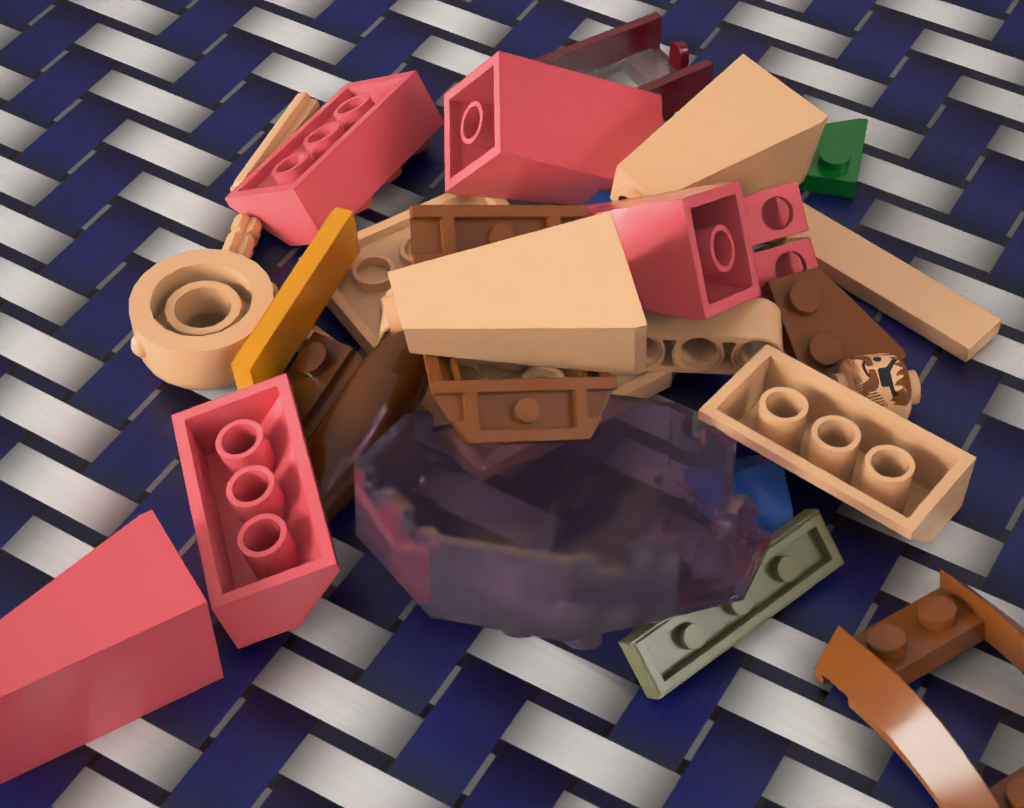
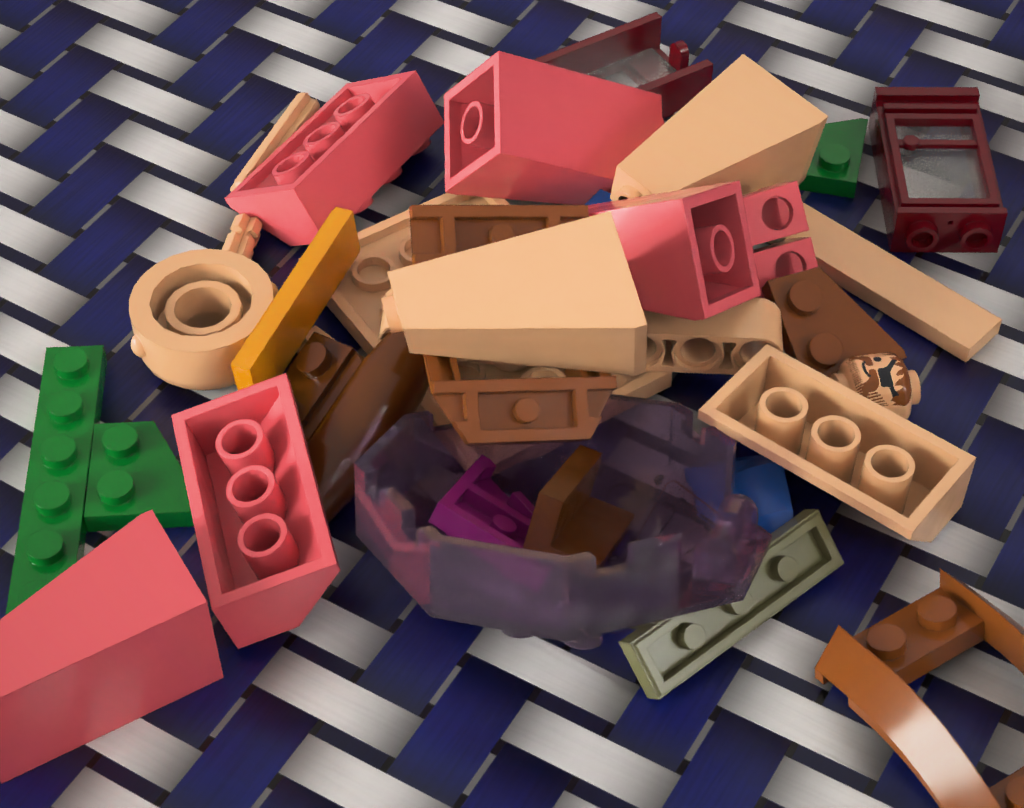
(58, 469): none -> green plate
(133, 474): none -> green wing
(481, 510): none -> magenta wing
(572, 520): none -> reddish brown panel
(935, 170): none -> dark red door

